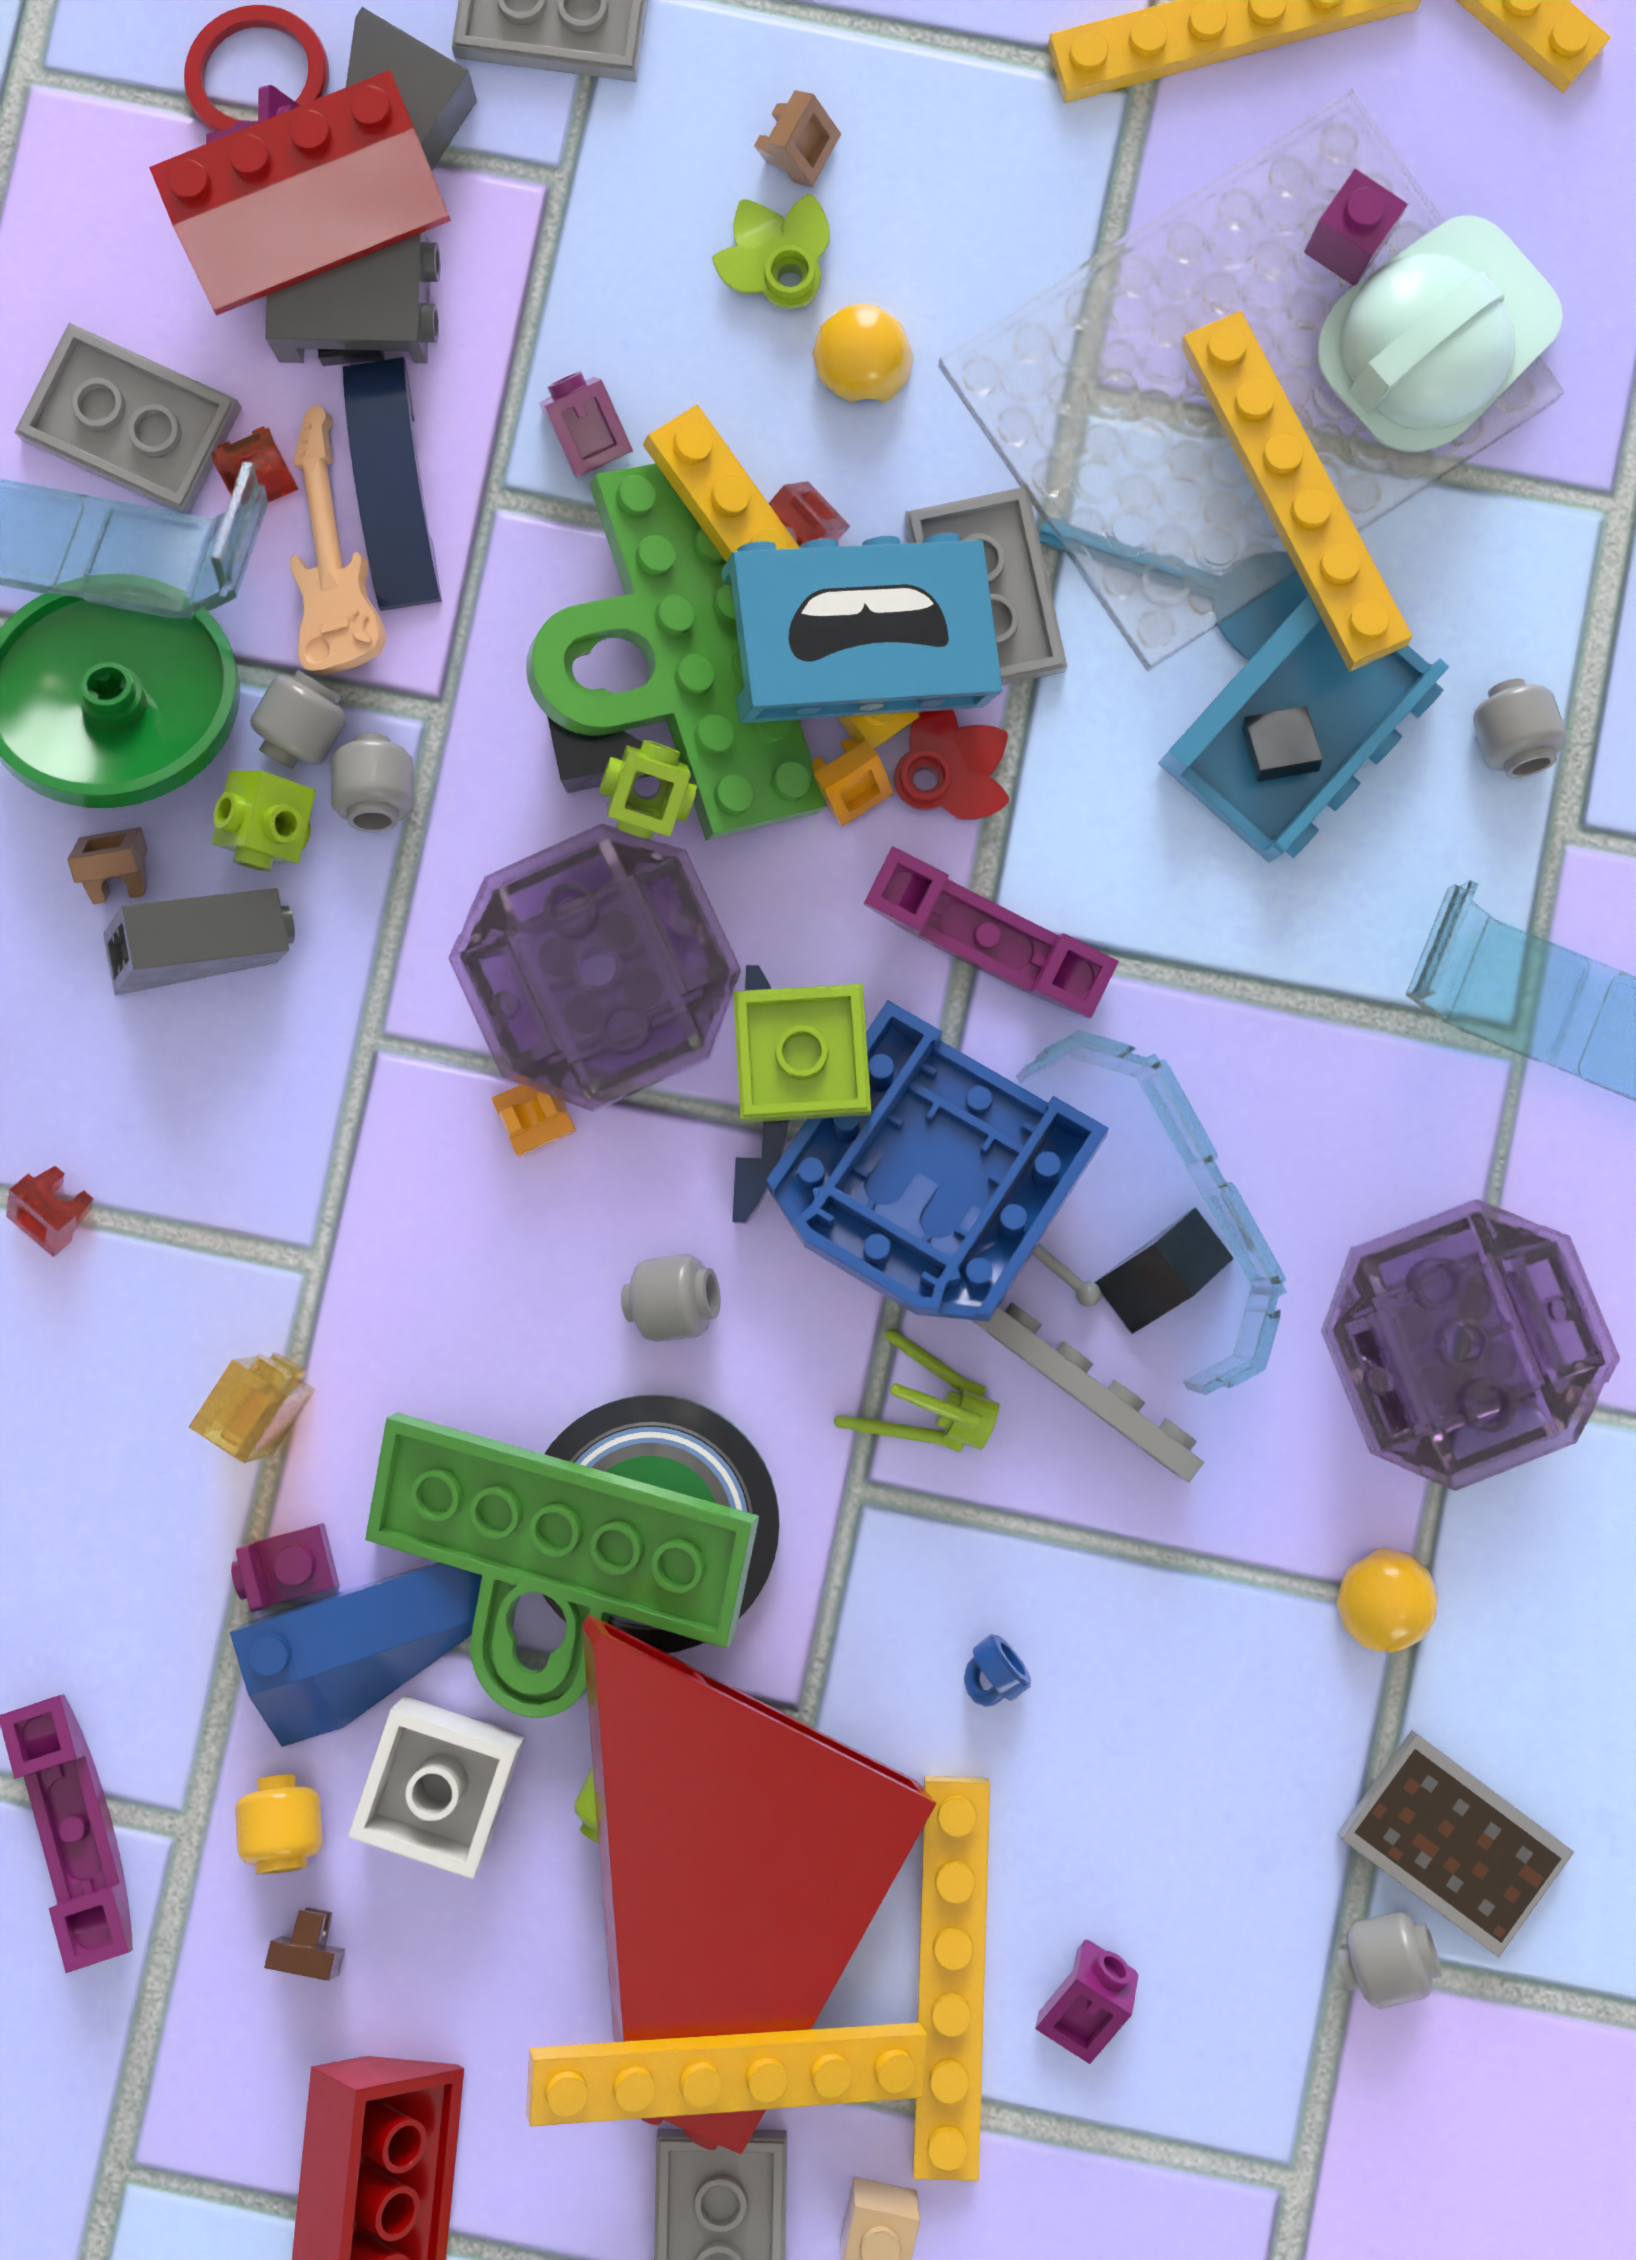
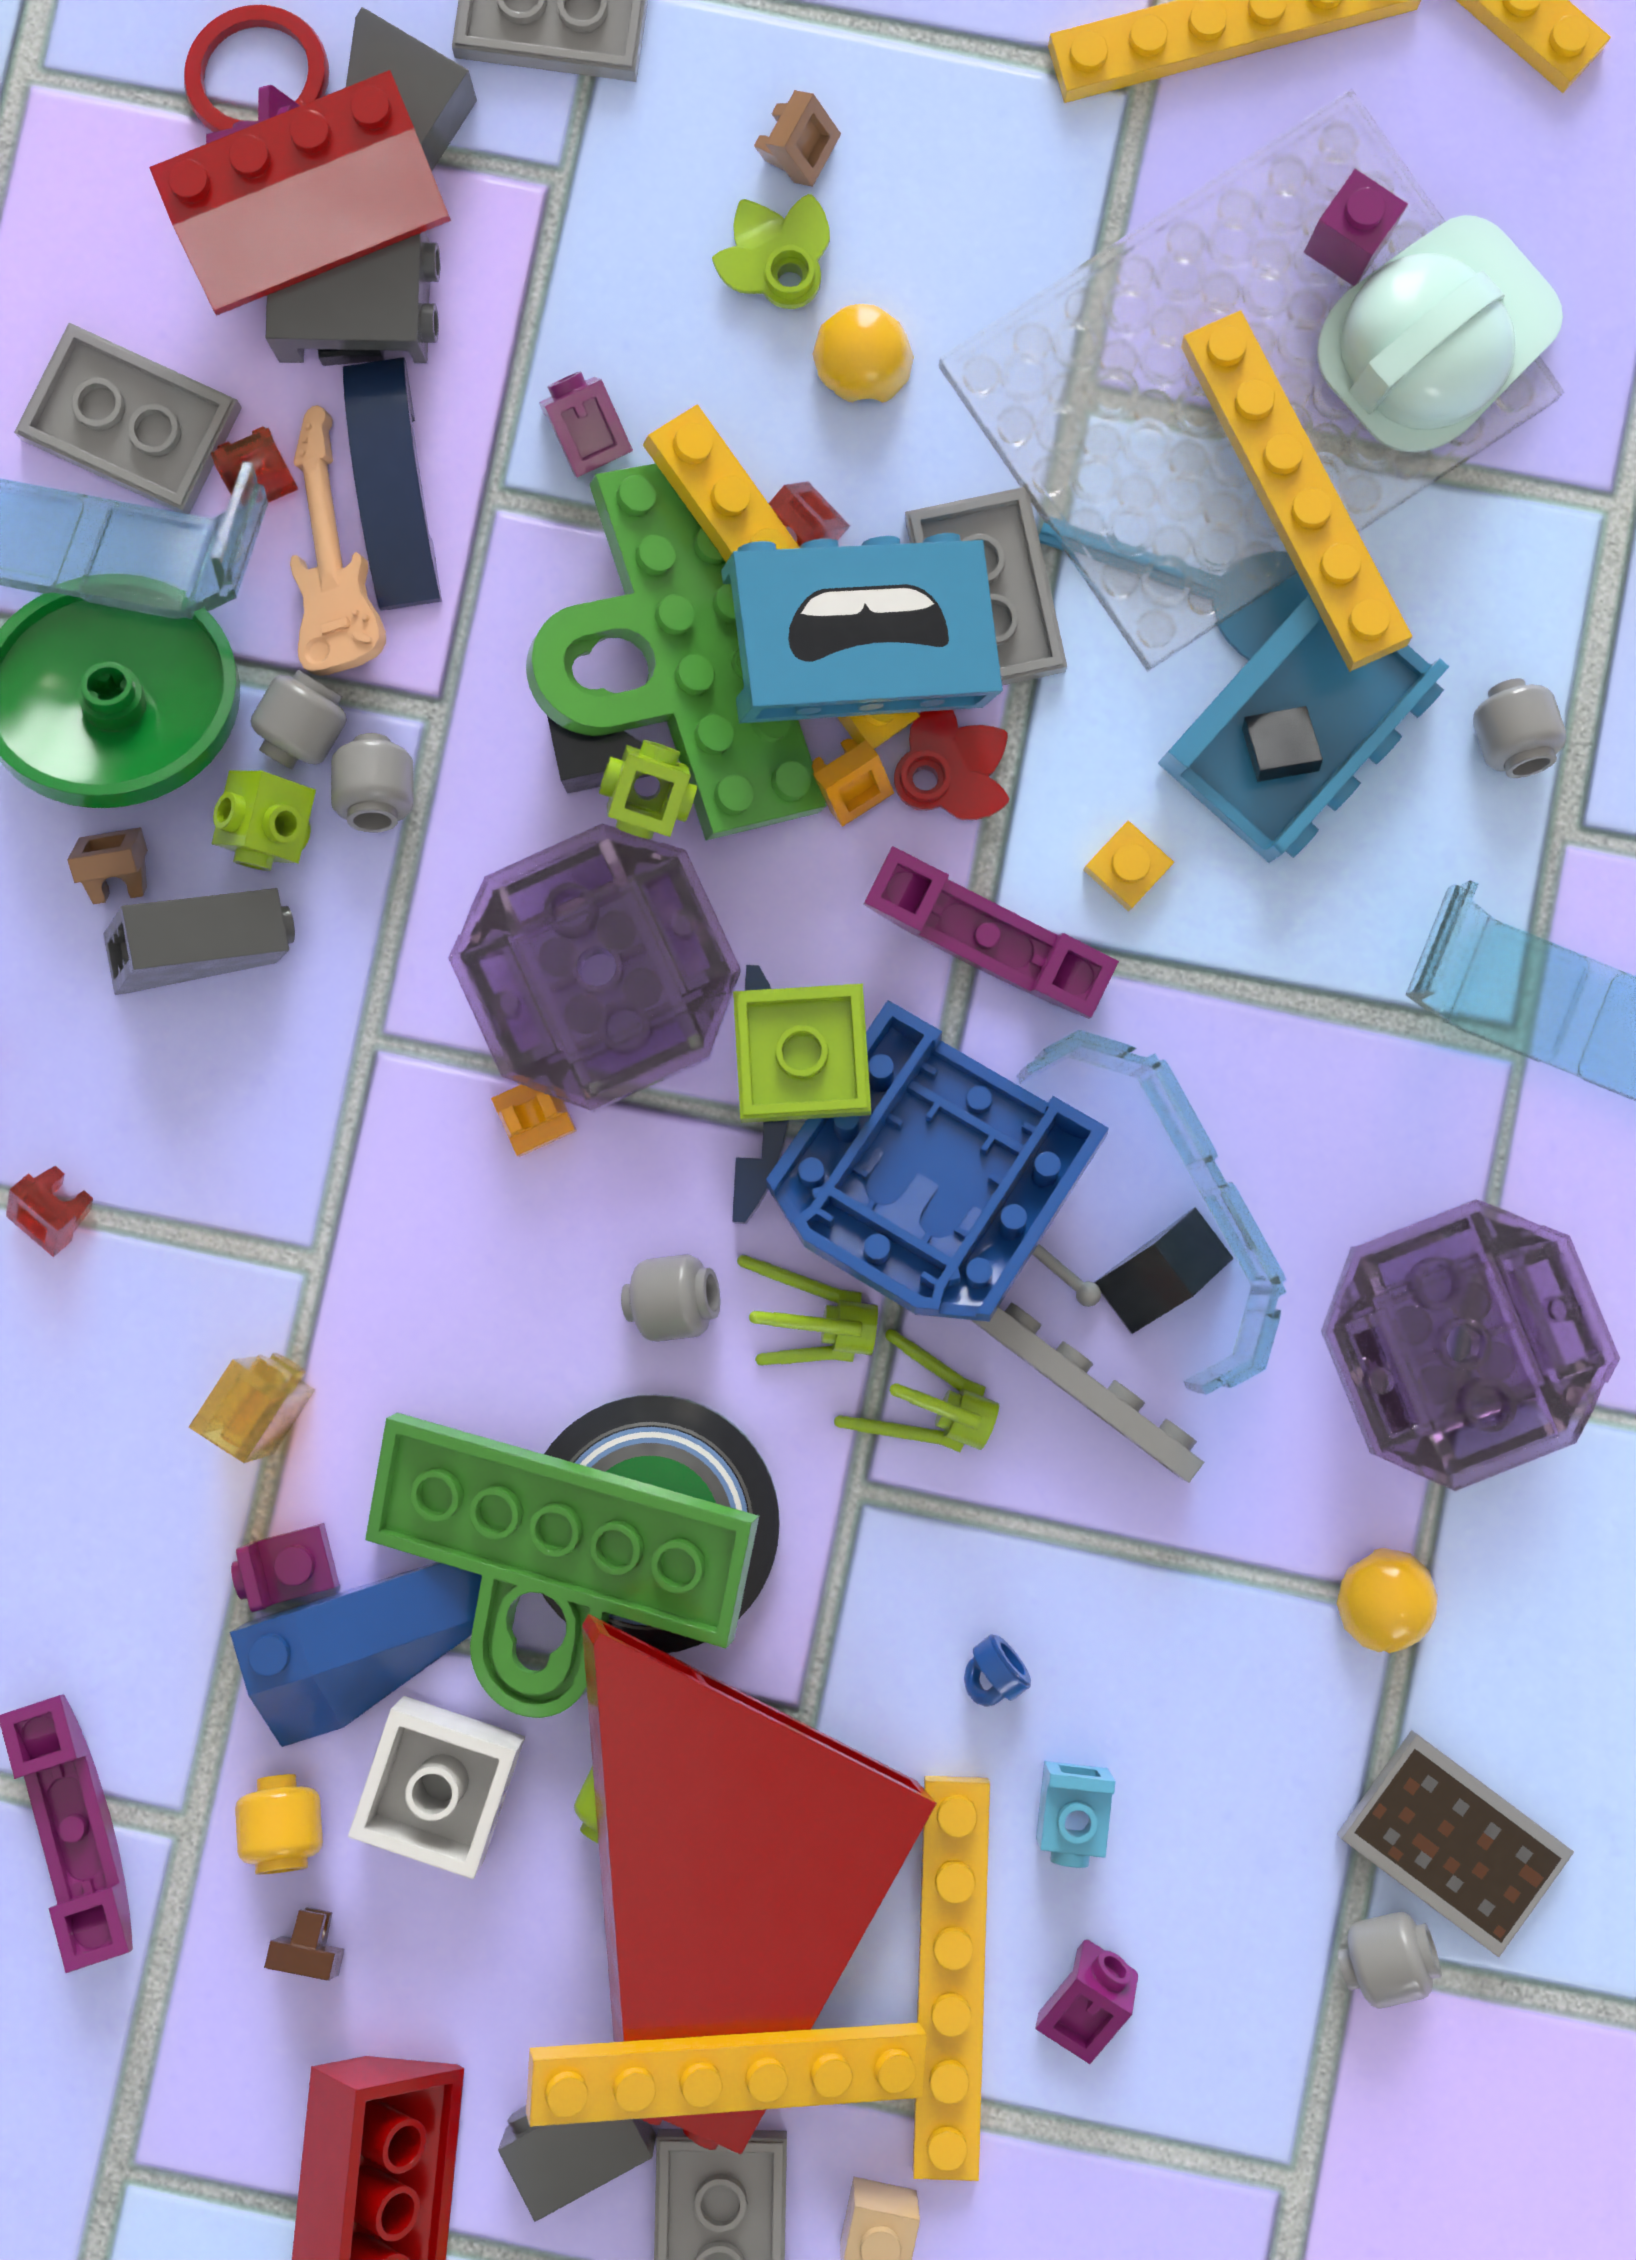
(569, 2160): none -> dark grey brick
(848, 1326): none -> lime plant
(1072, 1789): none -> medium azure brick
(1128, 865): none -> yellow plate

